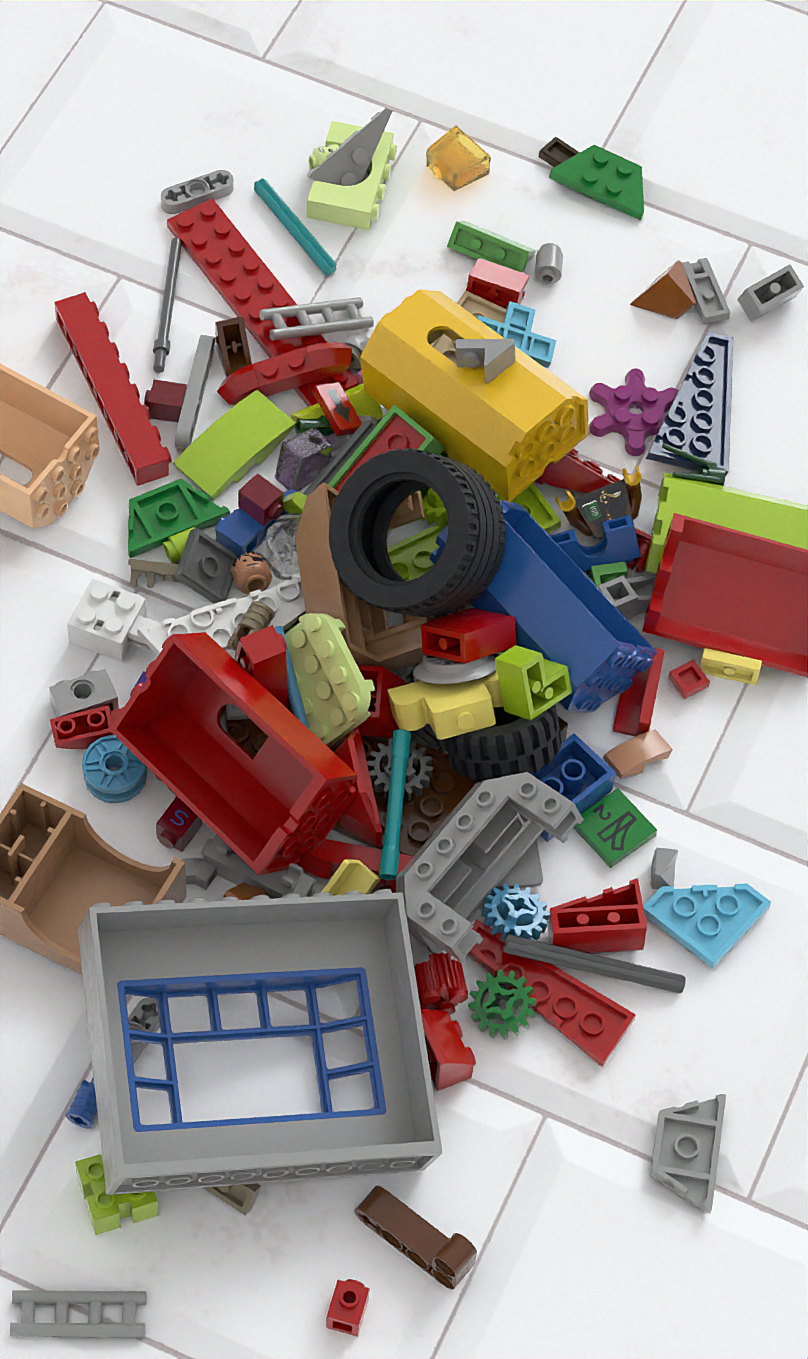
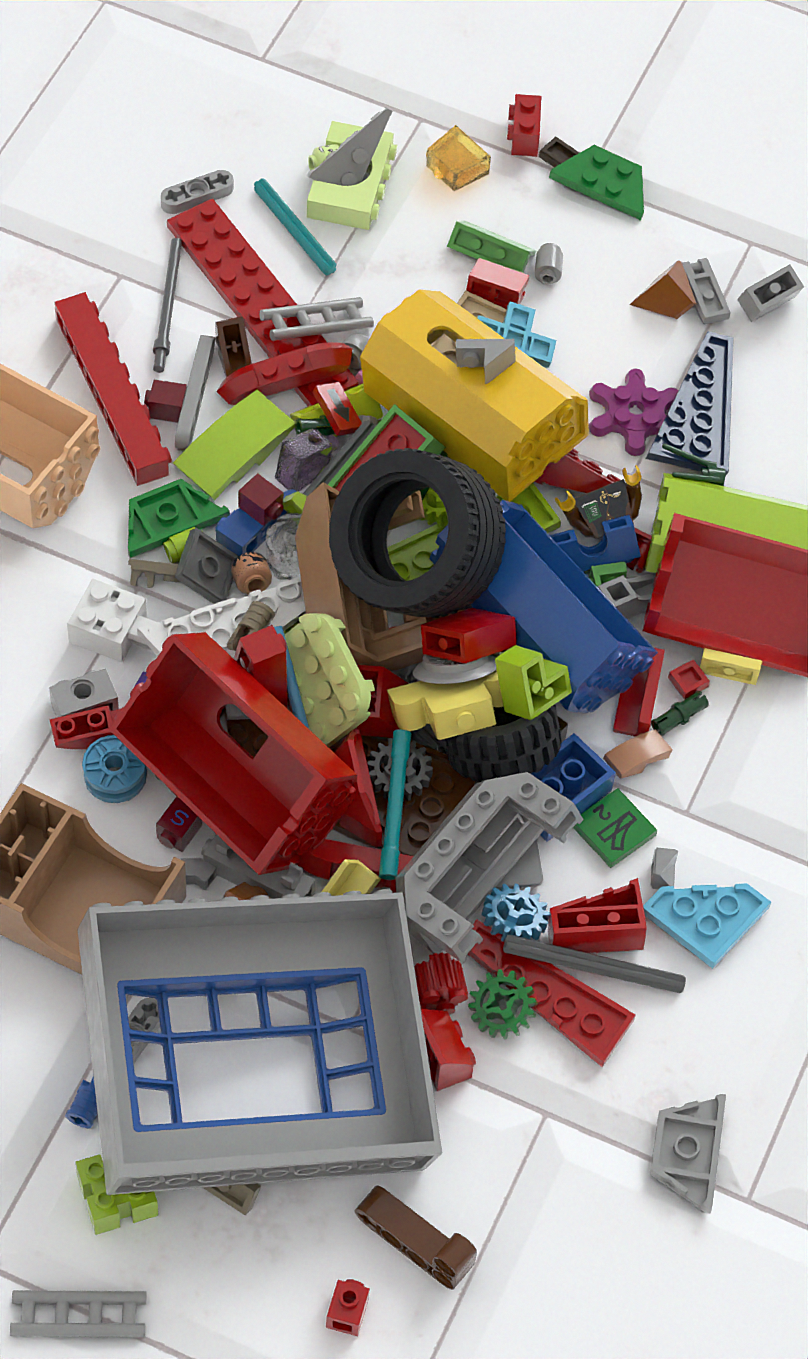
(526, 125): none -> red brick
(680, 713): none -> dark green pin

